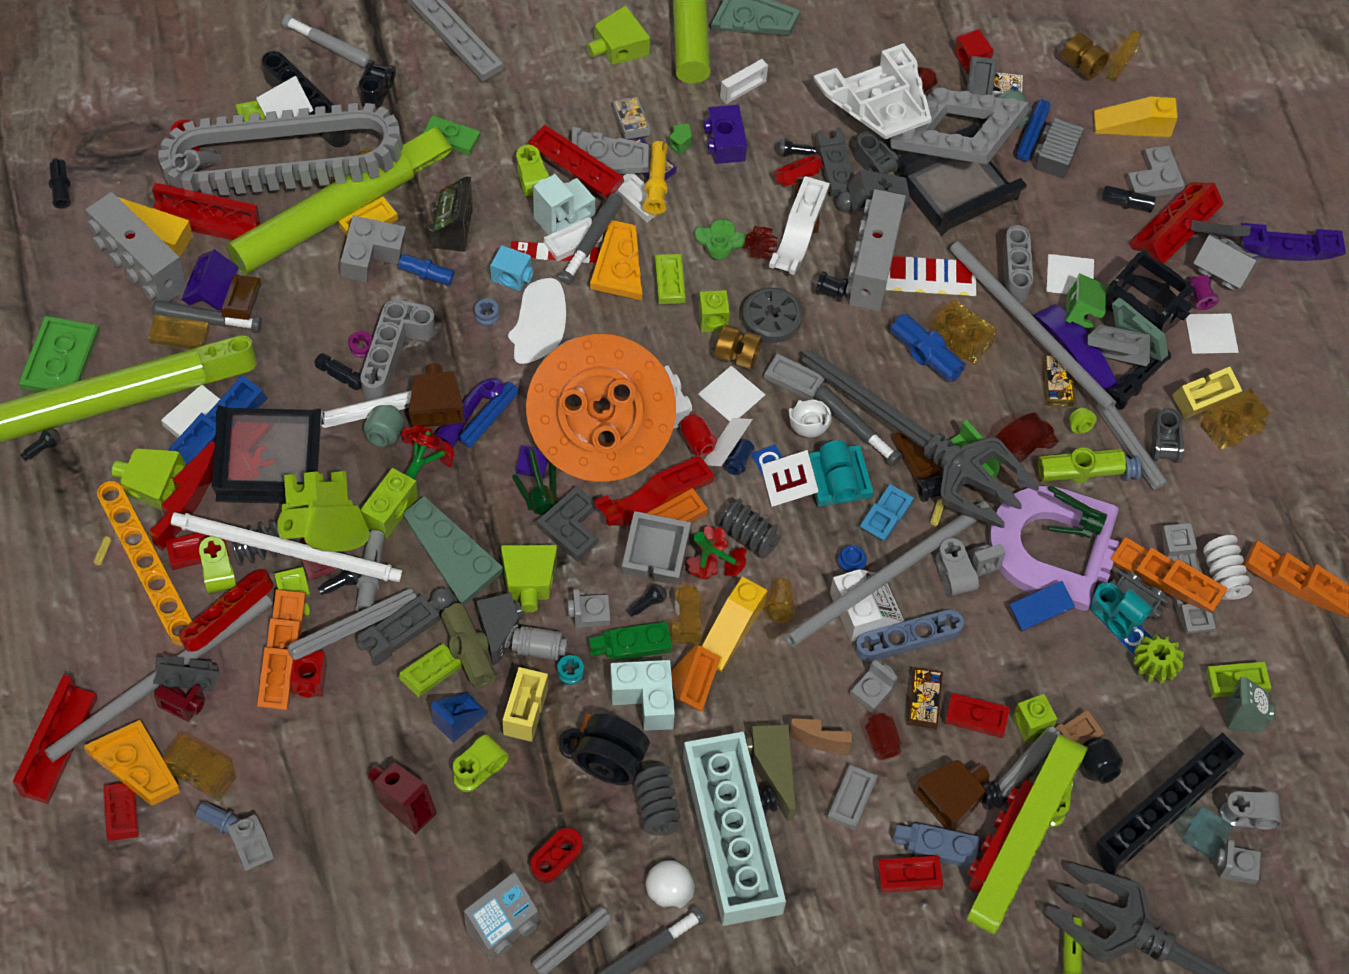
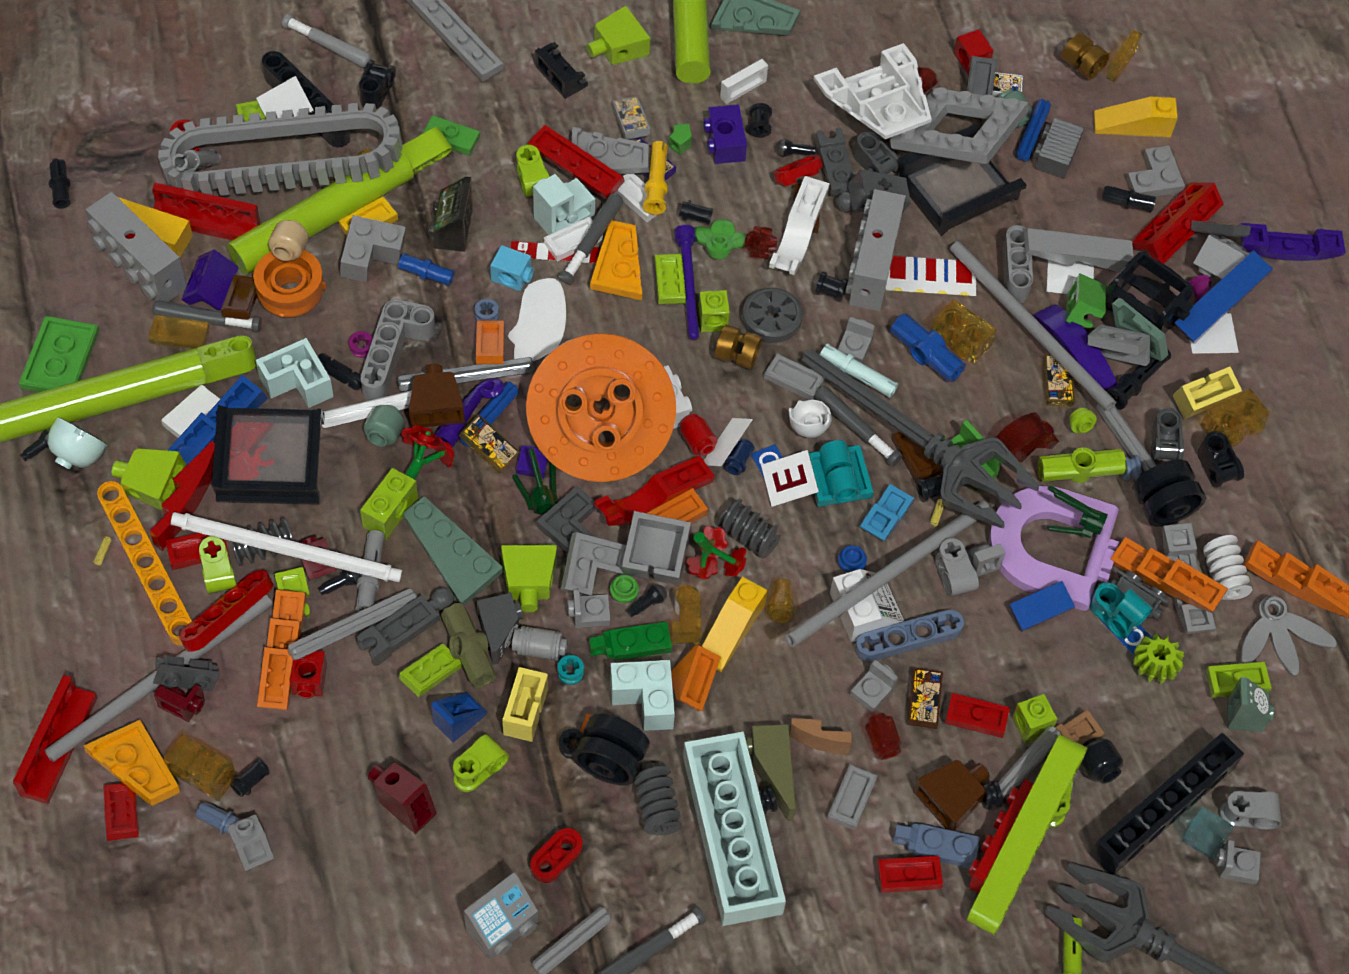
(73, 445): none -> light aqua cylinder
(249, 778): none -> black pin
(273, 273): none -> orange piece
(288, 240): none -> tan head
(295, 368): none -> light aqua brick
(322, 513): lime piece -> none
(477, 372): none -> axle
(489, 443): none -> tile
(490, 342): none -> orange tile
(559, 71): none -> black hinge
(585, 557): none -> light grey plate
(624, 589): none -> bright green plate
(670, 884): white hair -> none
(685, 238): none -> dark purple piece
(695, 212): none -> black pin
(731, 394): white sticker -> none
(759, 120): none -> black bush
(857, 338): none -> light grey bracket
(859, 371): none -> light aqua pin
(1070, 247): none -> light grey slope
(1168, 492): none -> black wheel
(1220, 464): none -> black piece
(1224, 296): none -> blue slope
(1278, 628): none -> light grey plant

